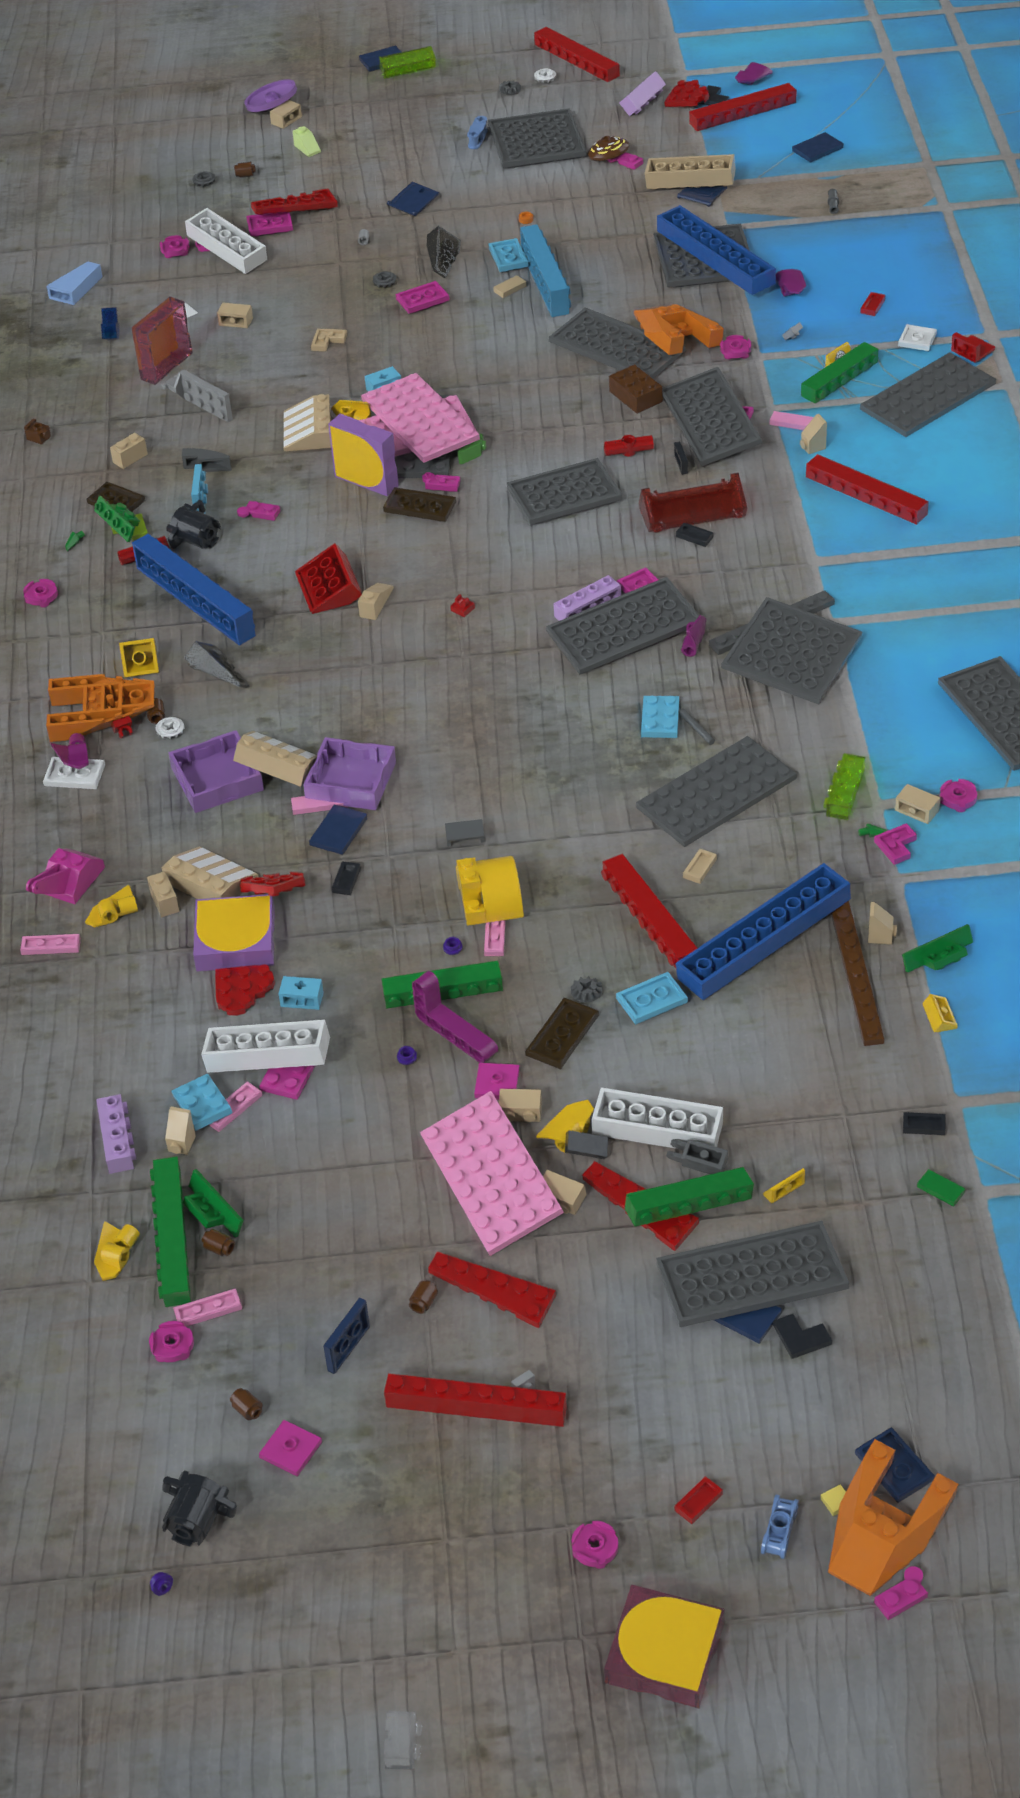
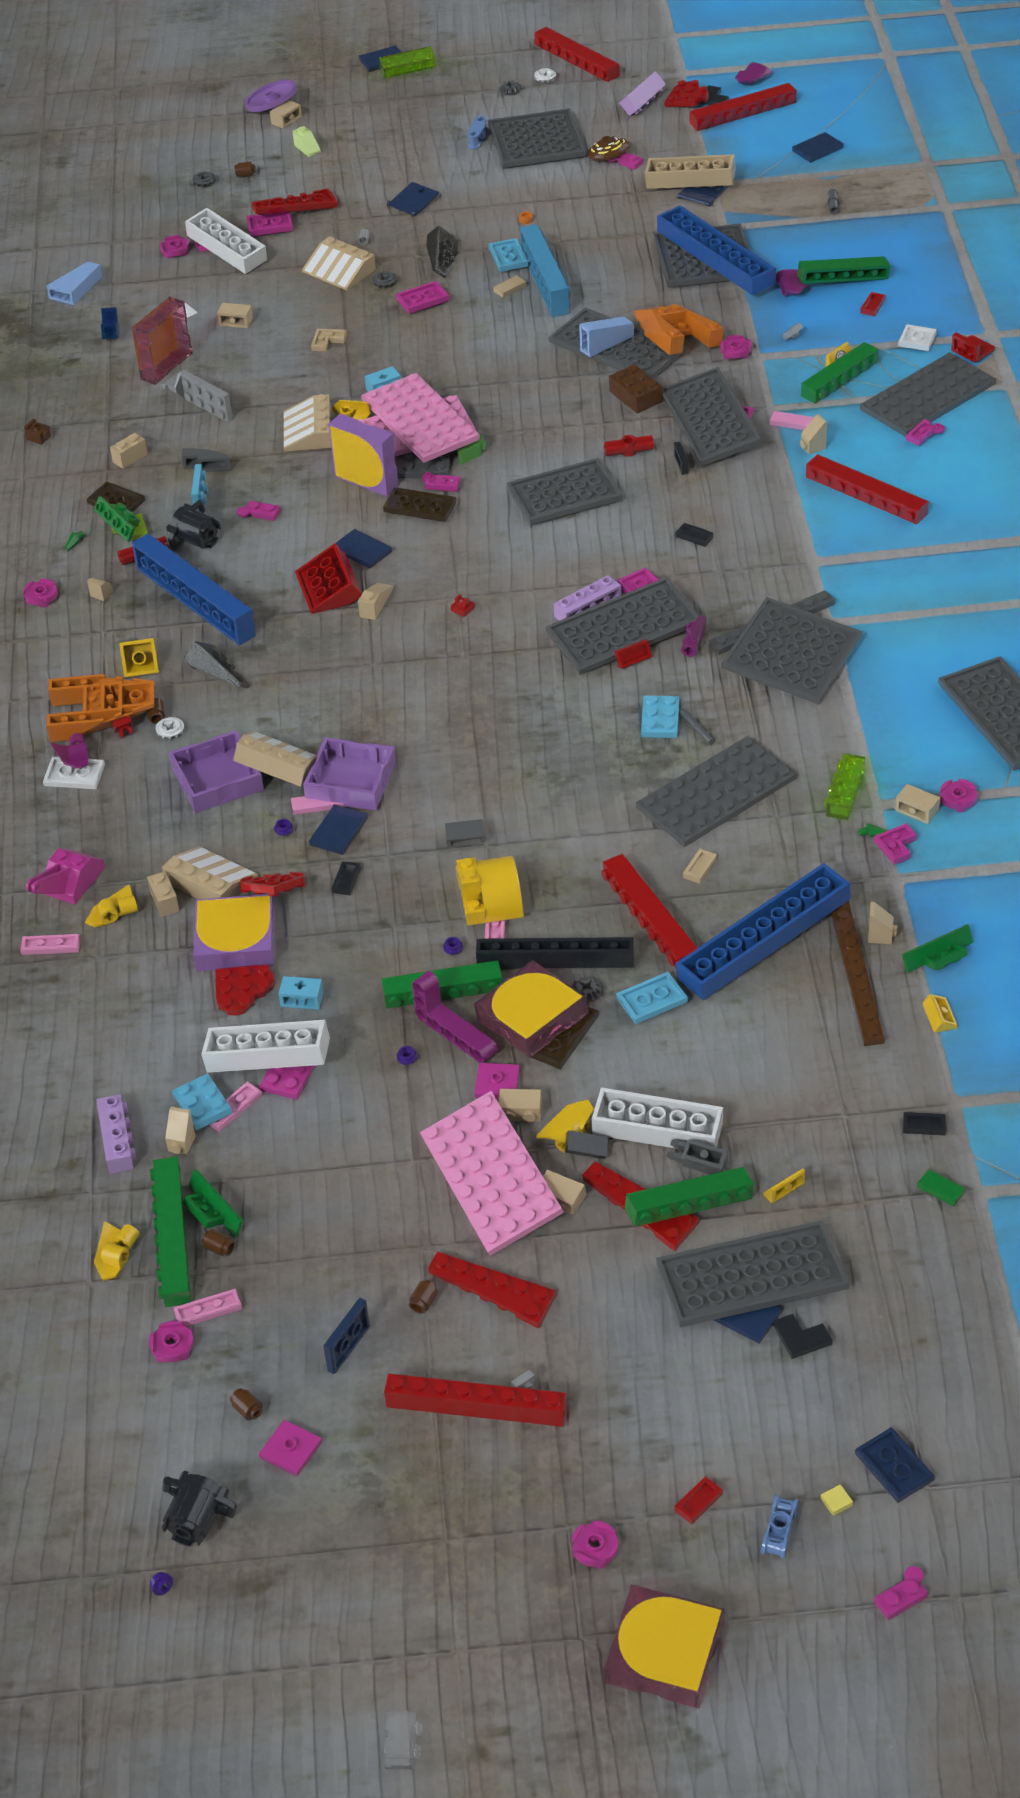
(99, 589): none -> tan brick
(283, 827): none -> dark purple plate
(340, 263): none -> tan slope
(363, 548): none -> dark blue tile
(531, 1008): none -> tile
(557, 952): none -> black brick
(604, 334): none -> light blue slope
(633, 653): none -> red tile
(693, 504): clear red windscreen -> none
(843, 270): none -> green brick
(875, 1537): orange wedge -> none
(923, 432): none -> dark pink hinge

